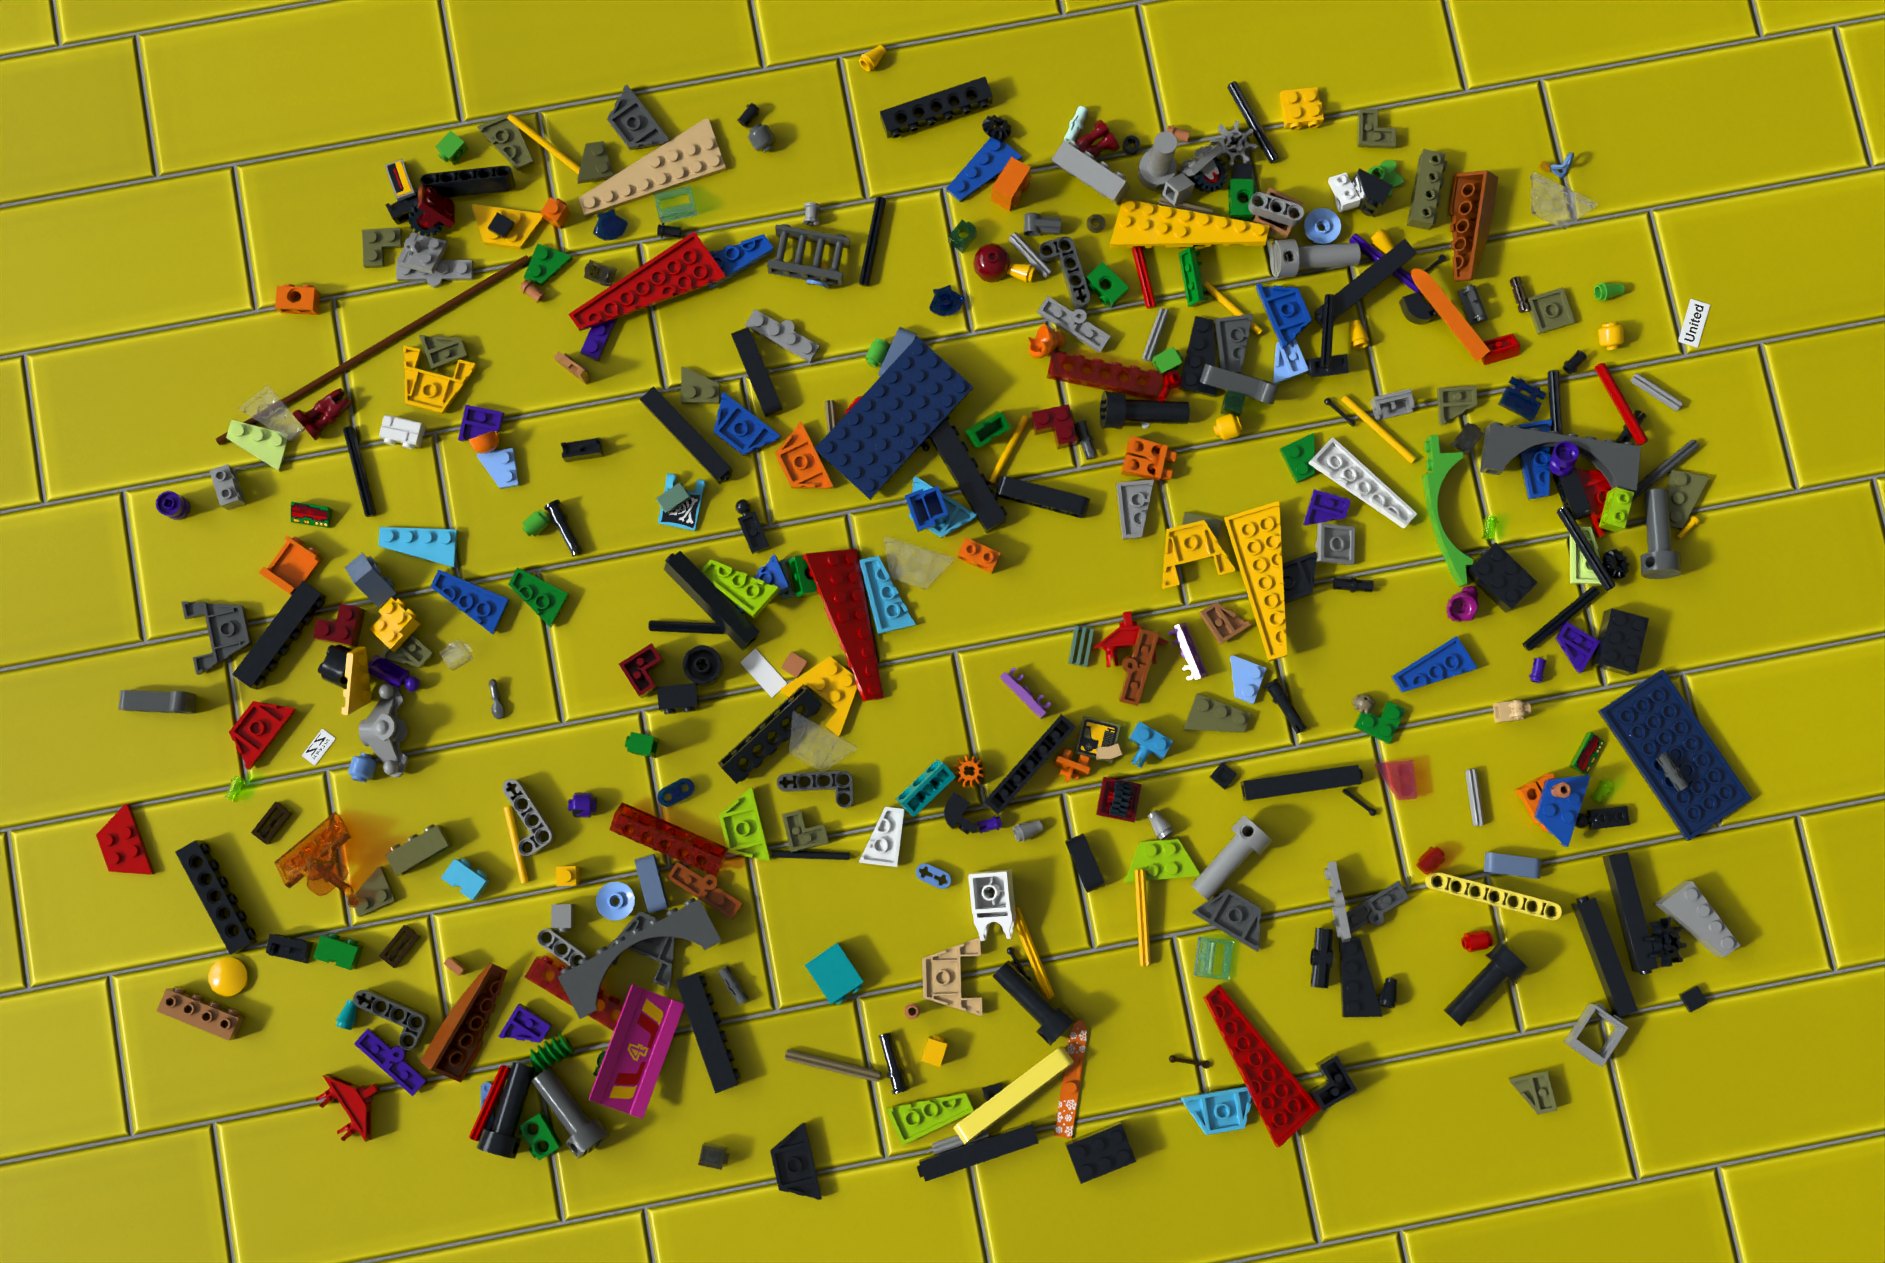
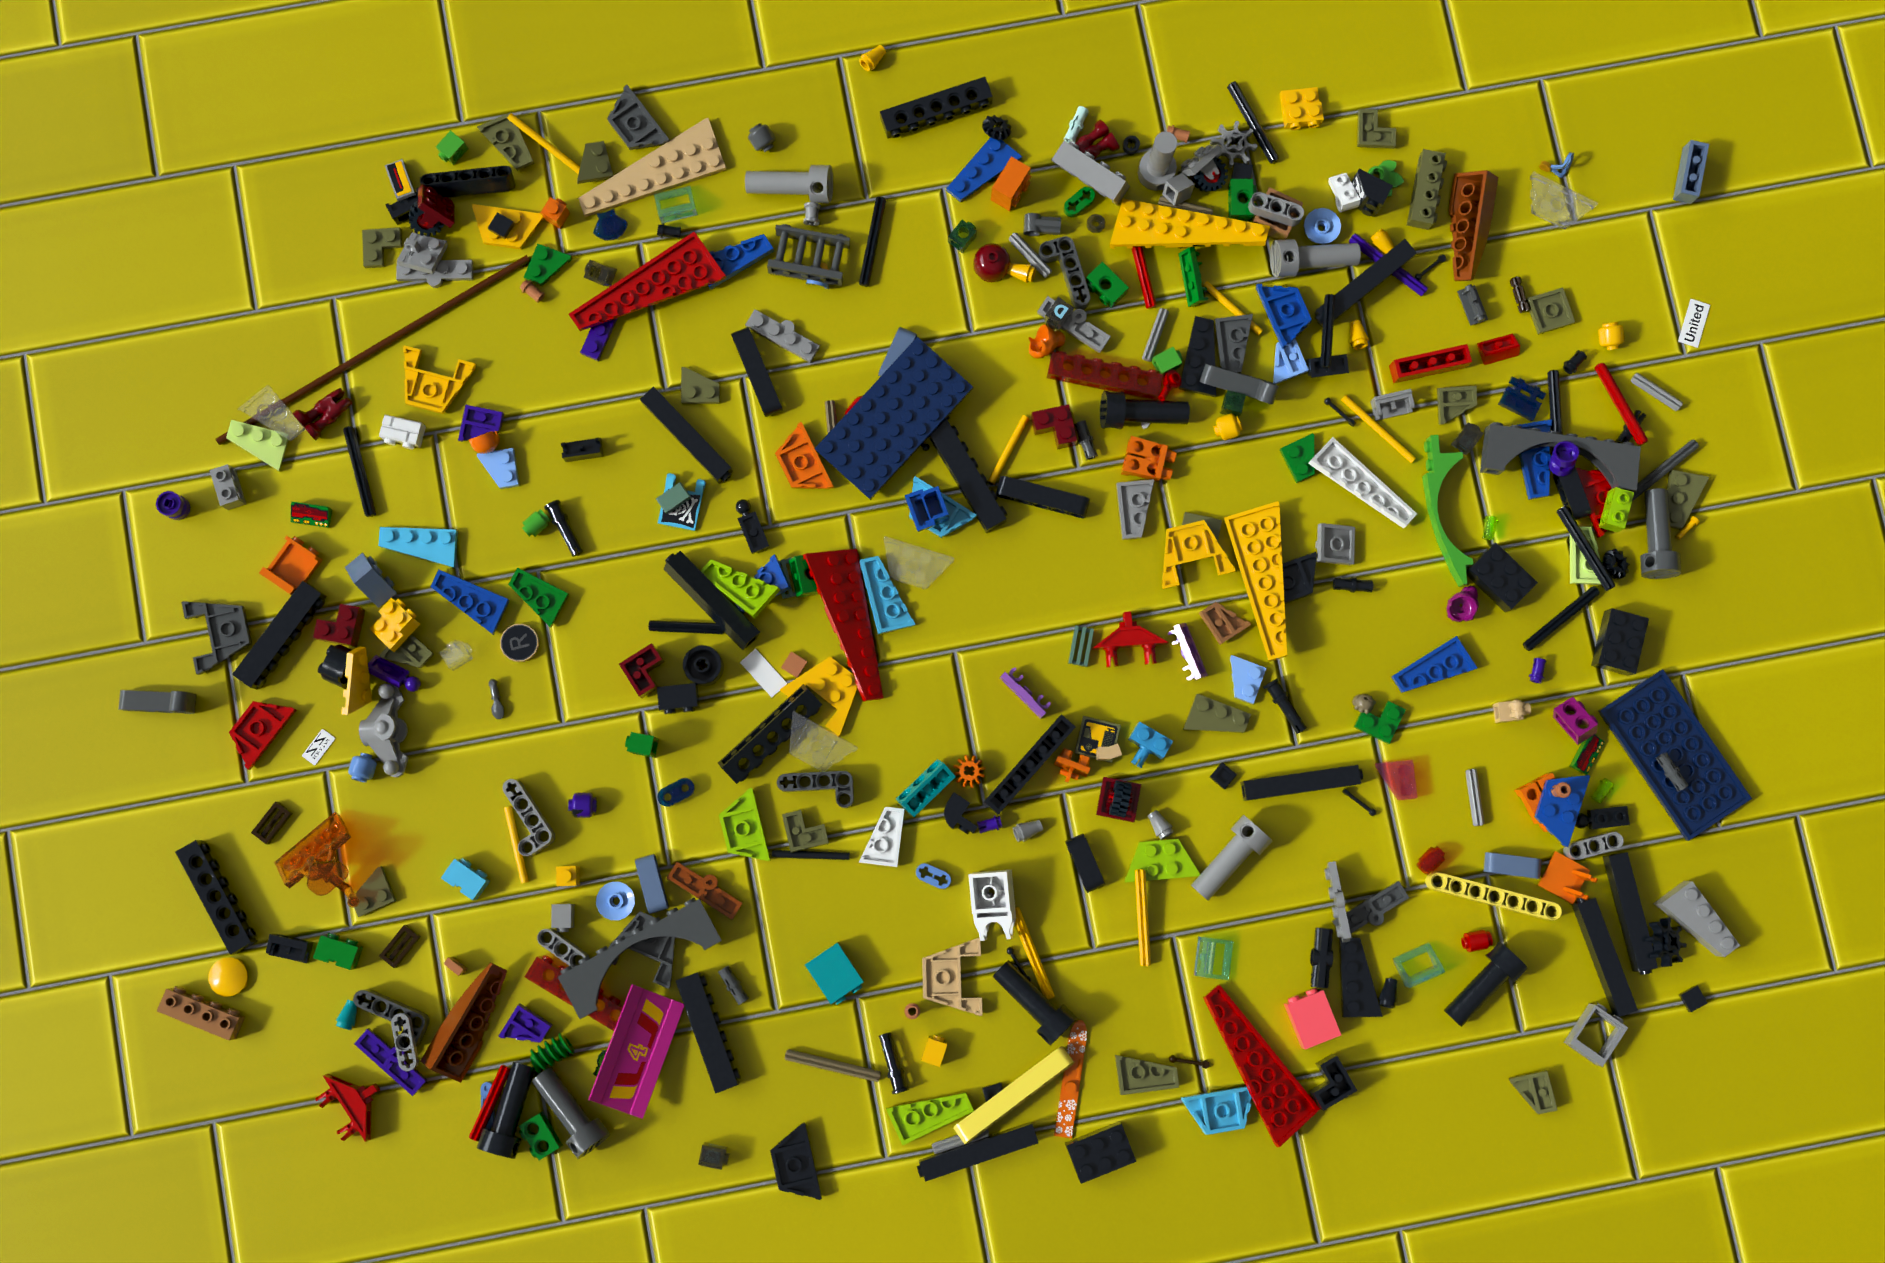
(123, 844): red wing -> none
(235, 788): clear neon green pin -> none
(307, 304): orange brick -> none
(412, 1055): none -> light grey beam
(418, 849): olive brick -> none
(443, 350): olive wing -> none
(519, 643): none -> black tile
(577, 370): medium nougat wing -> none
(668, 839): clear red brick -> none
(742, 428): blue wing -> none
(747, 116): black pin -> none
(793, 183): none -> light grey piece
(877, 352): bright green brick -> none
(946, 302): clear blue animal -> none
(978, 555): orange brick -> none
(987, 429): green brick -> none
(1058, 314): none -> clear smoke brick
(1076, 198): none -> green beam
(1138, 666): dark orange hinge -> none
(1144, 1076): none -> olive wing
(1233, 916): dark grey wing -> none
(1312, 1018): none -> coral brick
(1325, 508): dark purple wing -> none
(1410, 981): none -> clear light blue tile
(1416, 309): black brick -> none
(1430, 363): none -> red brick
(1449, 314): orange piece -> none
(1565, 878): none -> orange plate
(1571, 723): none -> magenta brick
(1576, 645): dark purple wing -> none
(1601, 842): none -> light grey beam
(1605, 291): bright green cone -> none
(1691, 171): none -> sand blue brick

